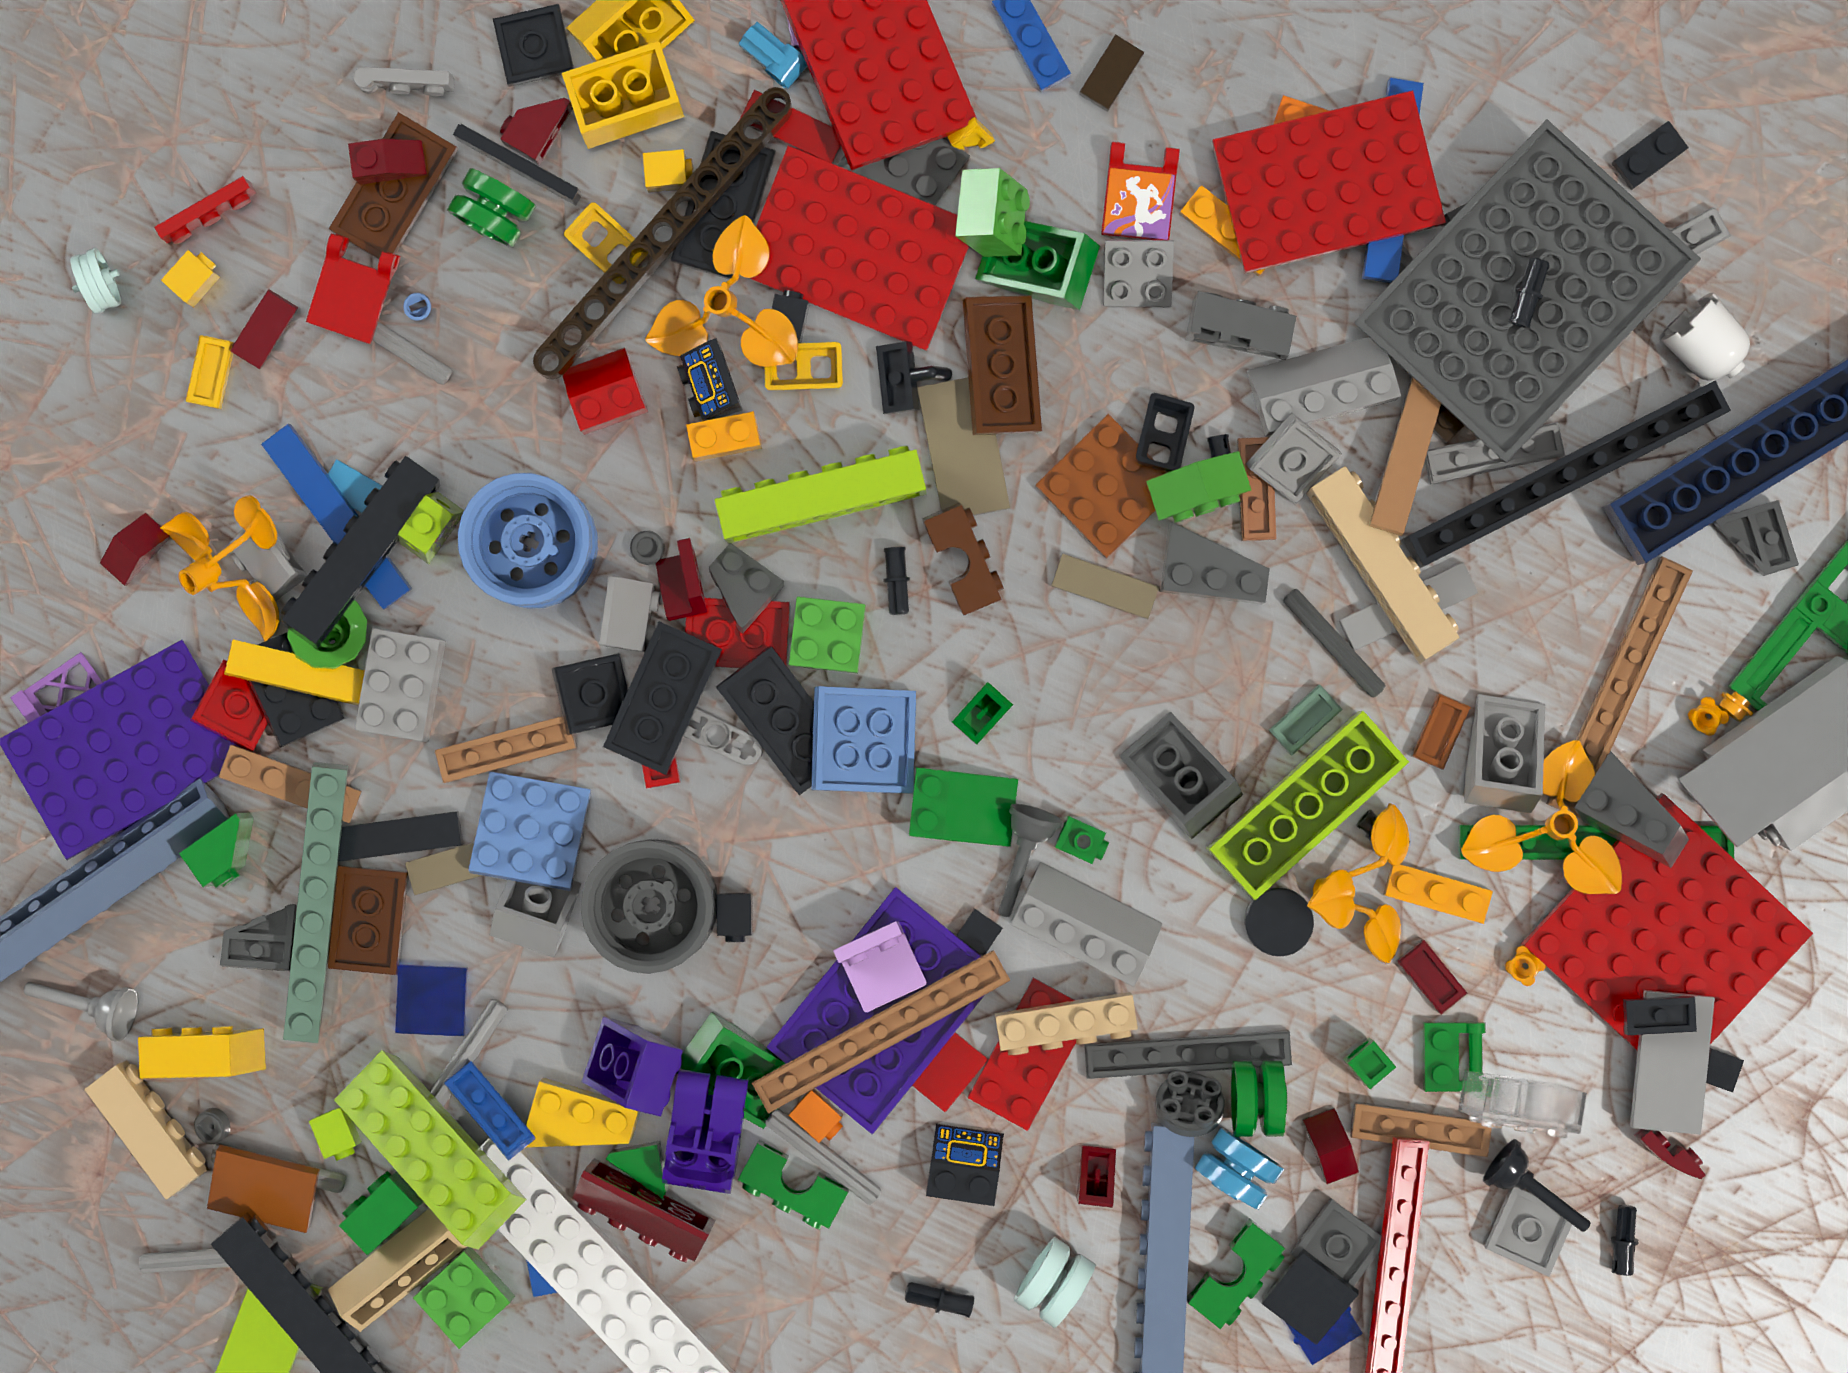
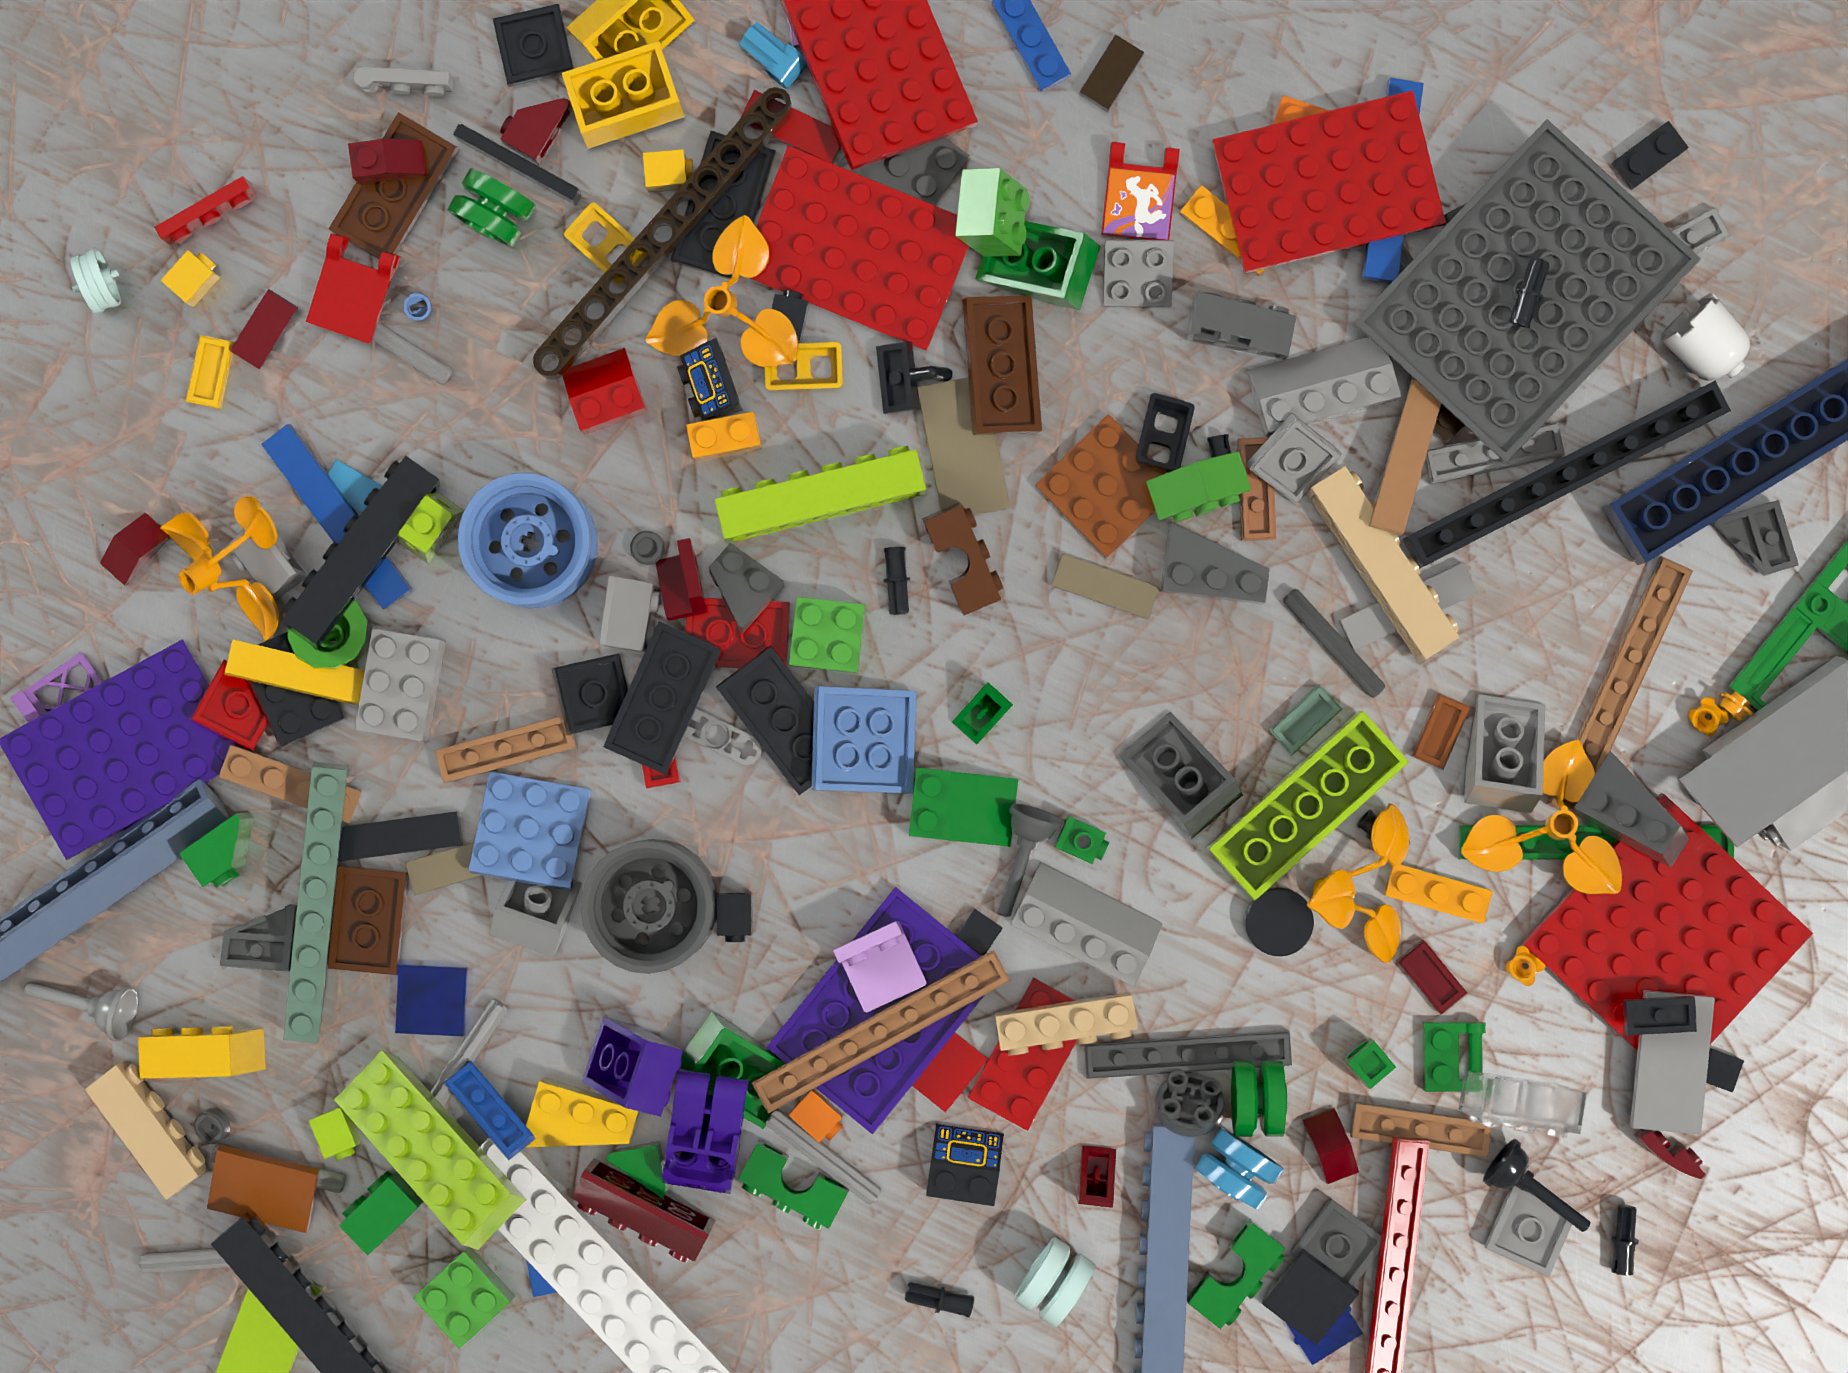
(394, 1270): tan brick -> none
(972, 135): yellow tile -> none

